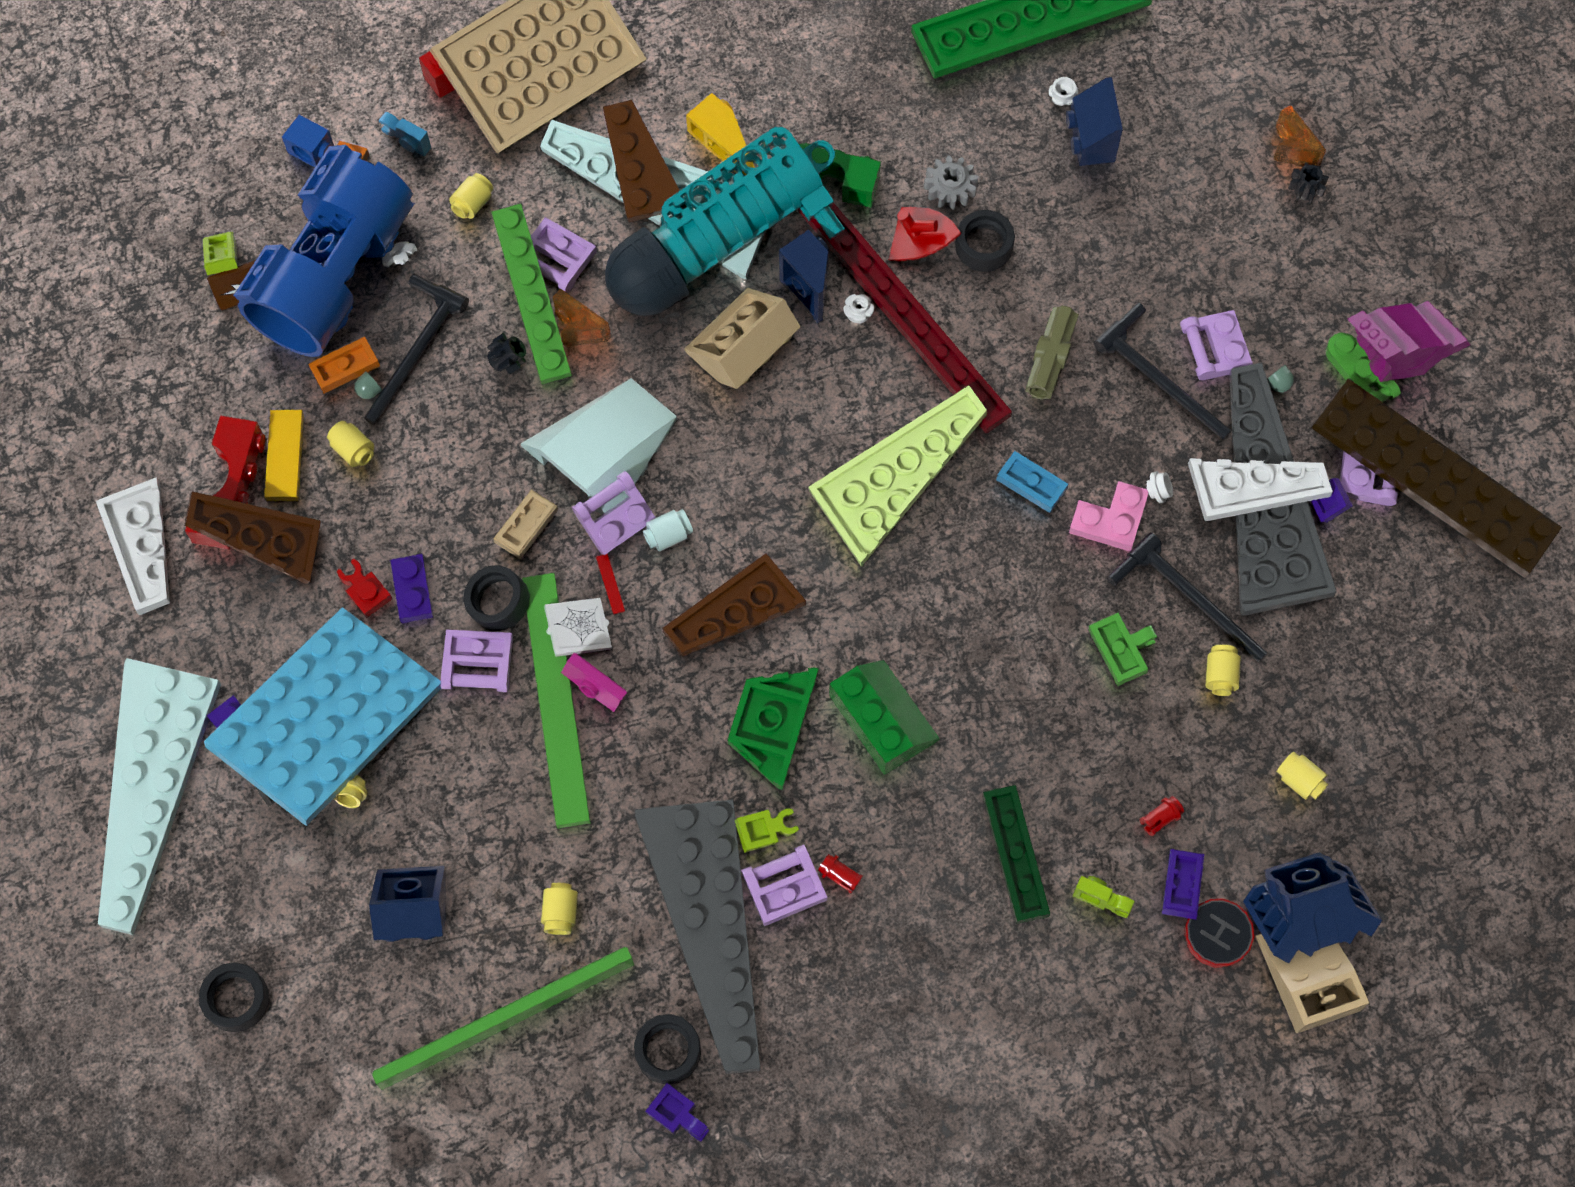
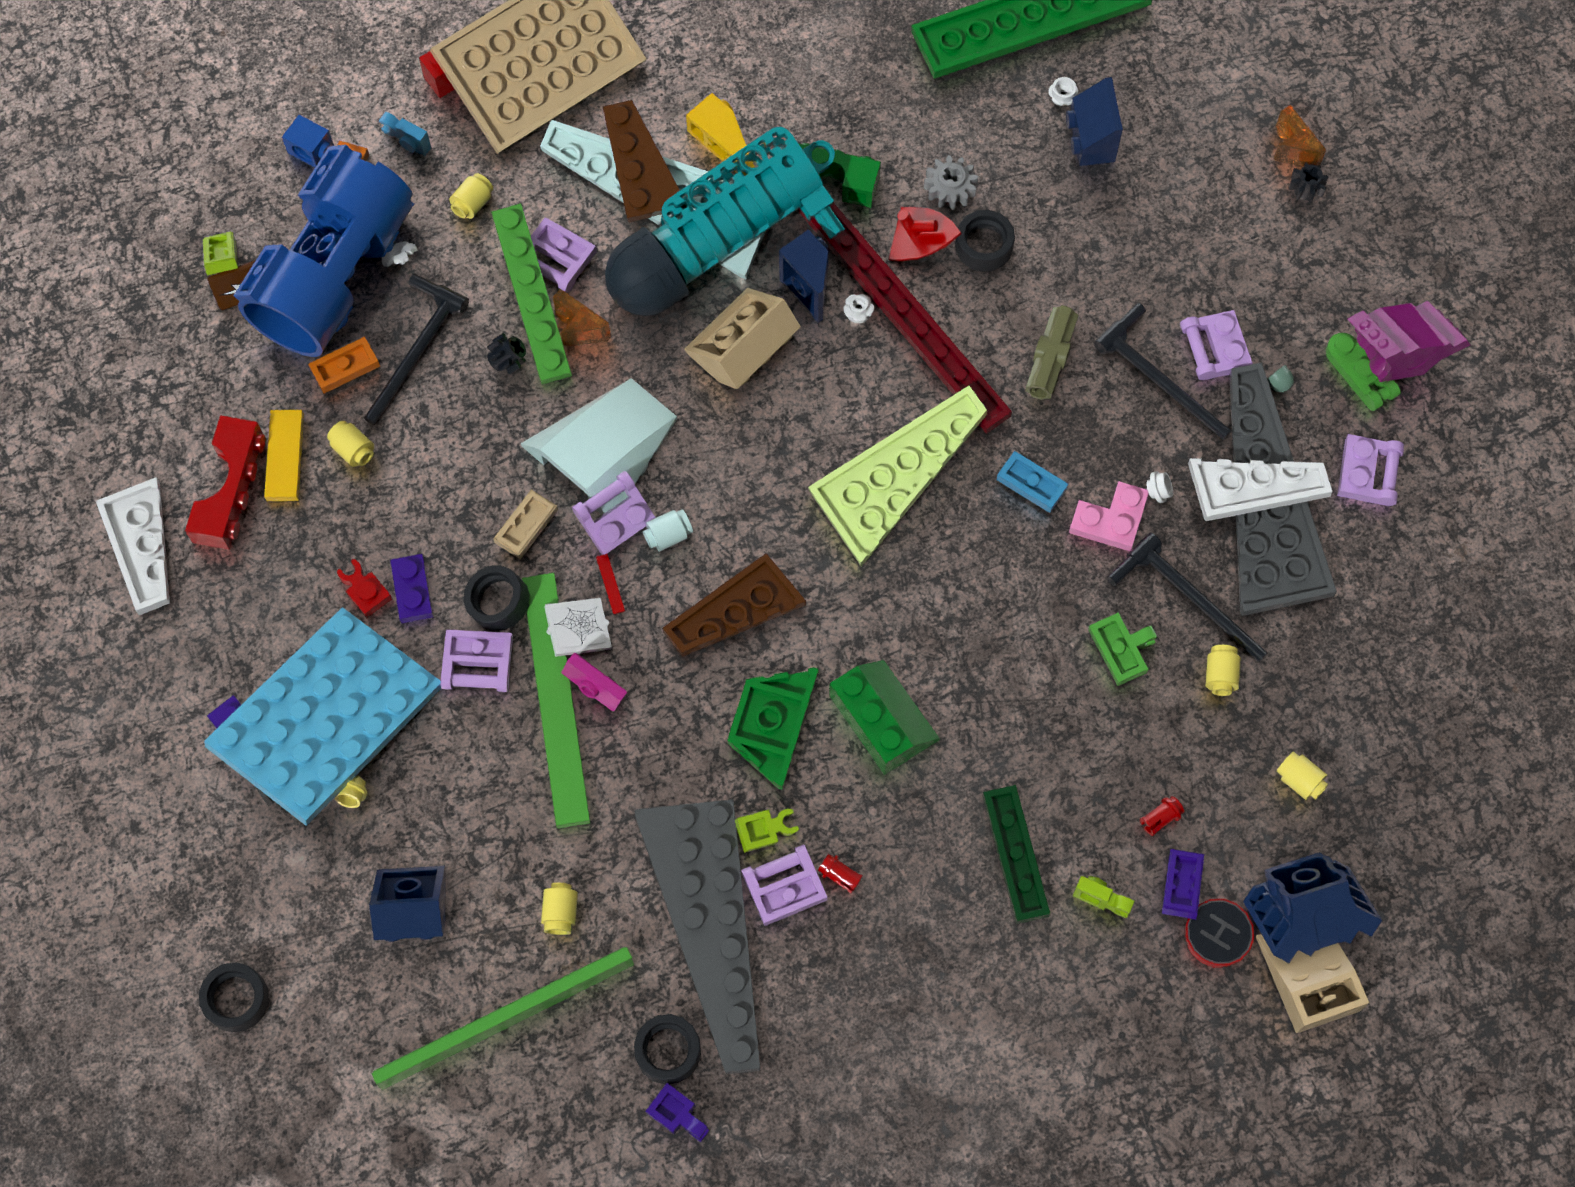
(155, 751): light aqua wing -> none
(264, 534): reddish brown wing -> none
(367, 387): sand green hinge -> none
(1332, 506): dark purple plate -> none
(1437, 478): dark brown plate -> none

